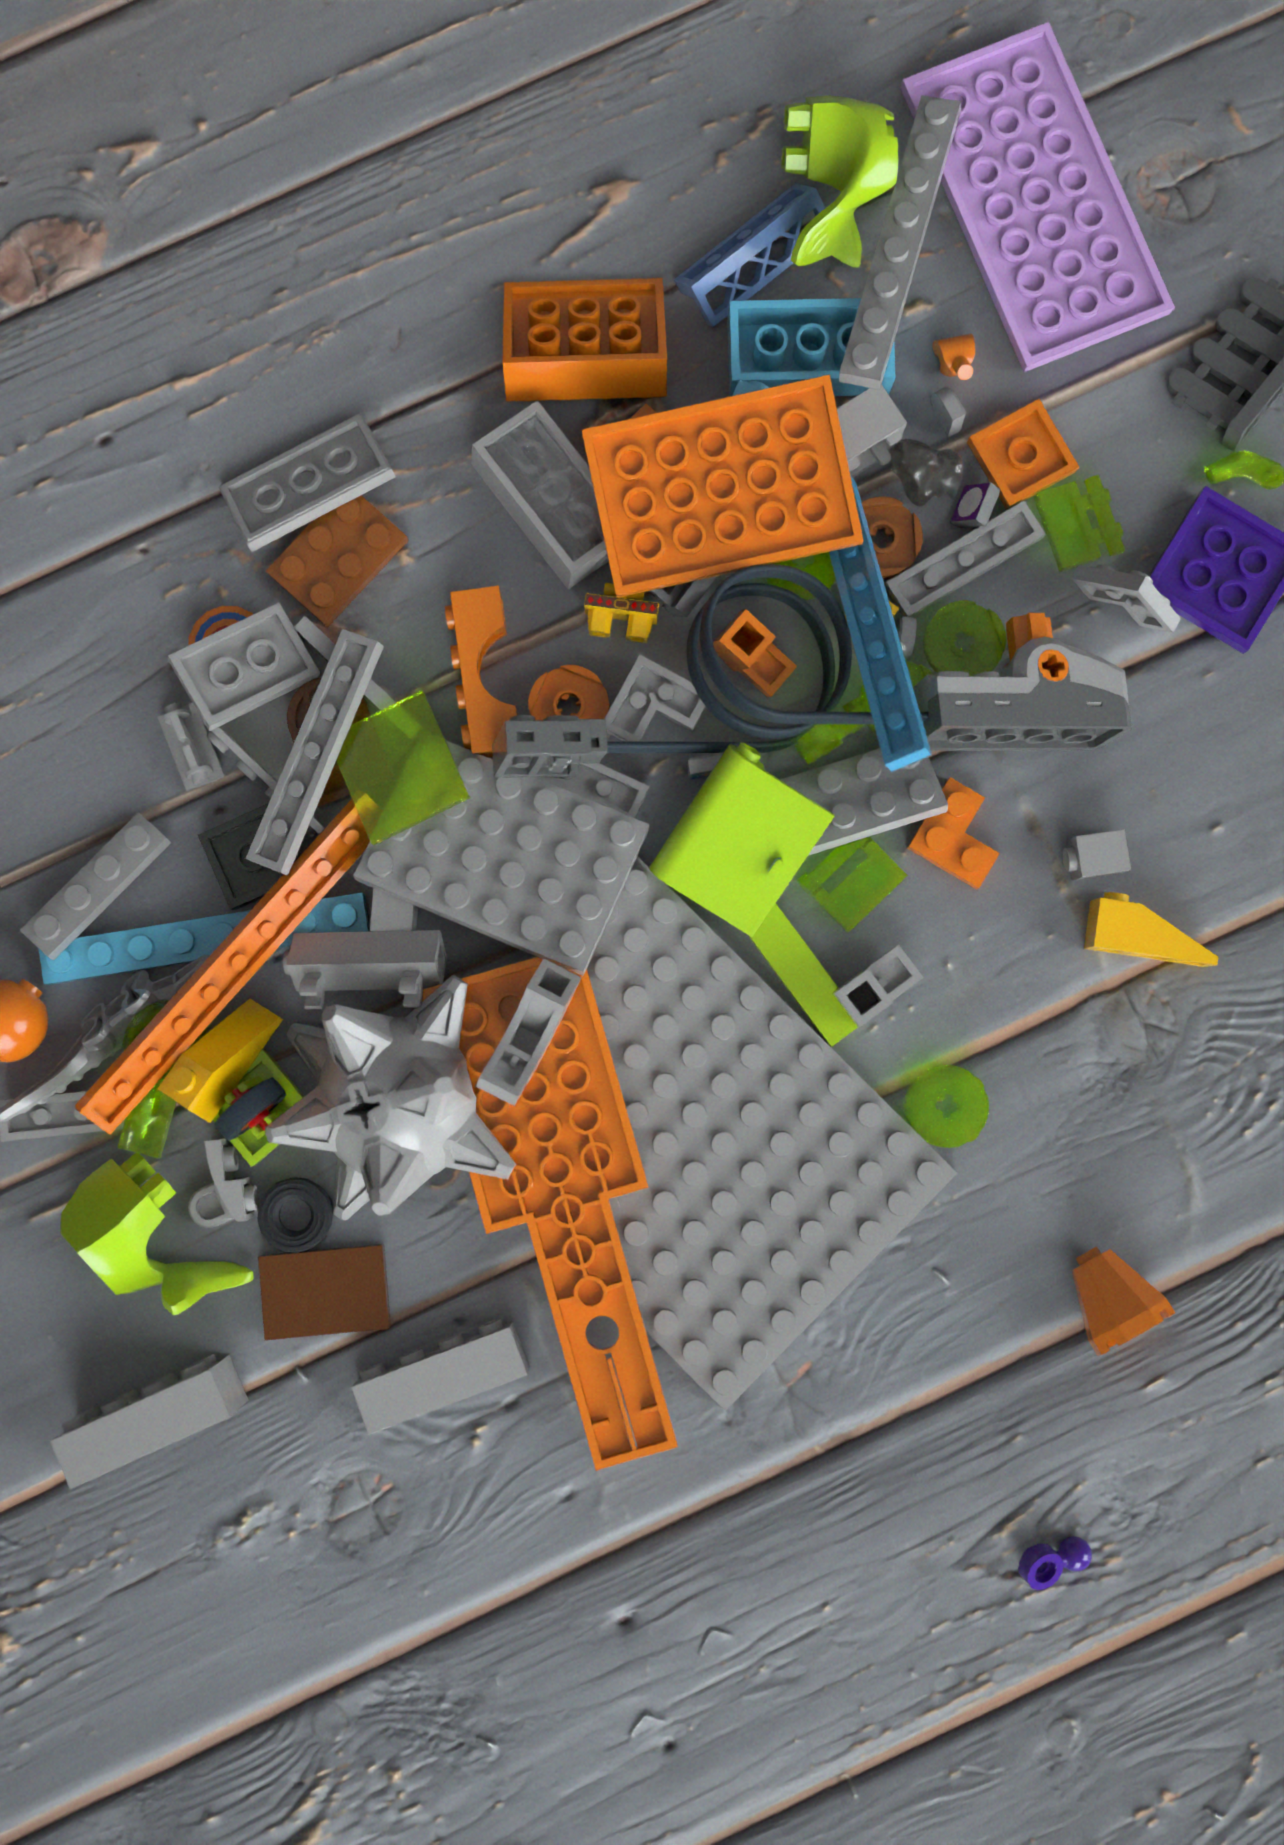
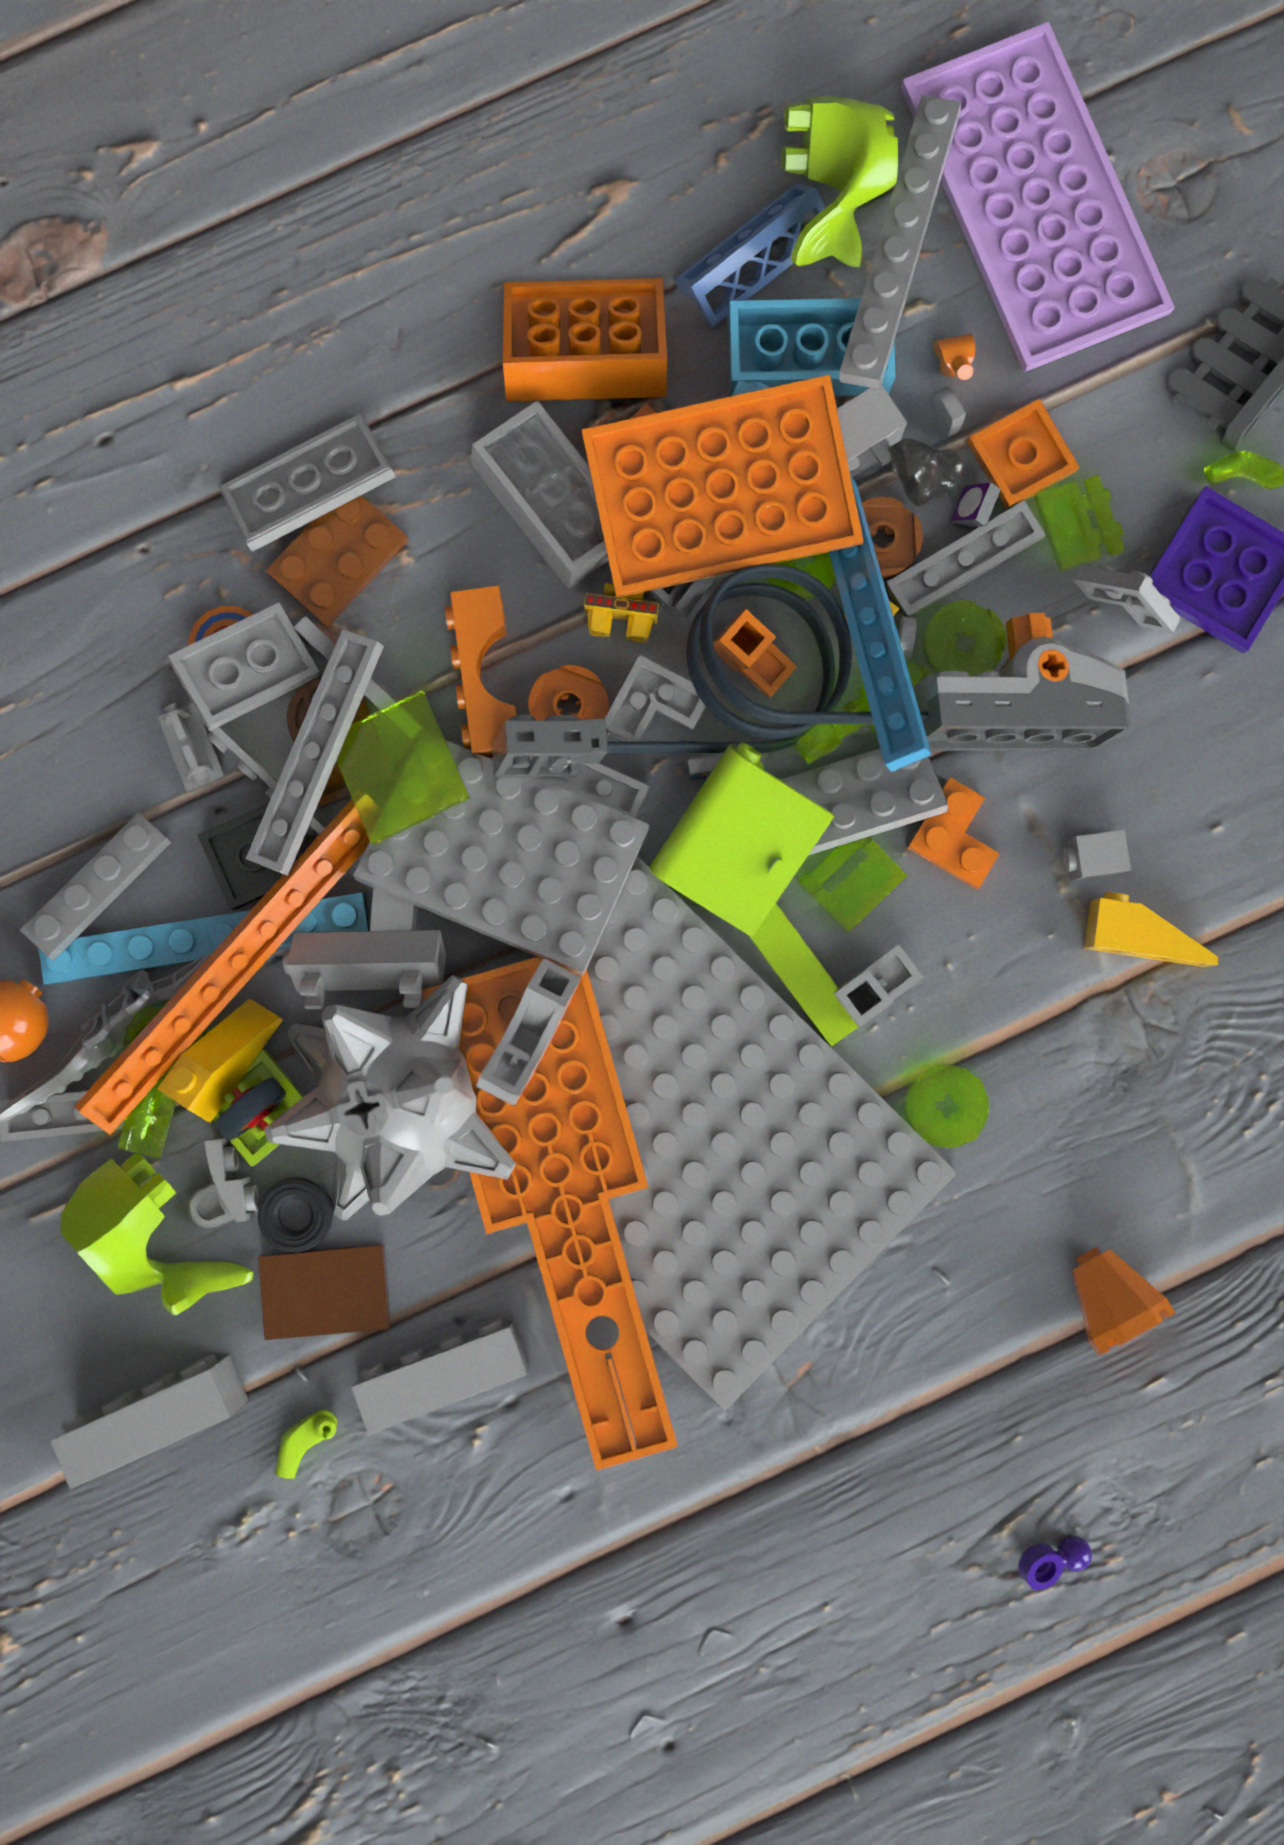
(300, 1437): none -> lime arm

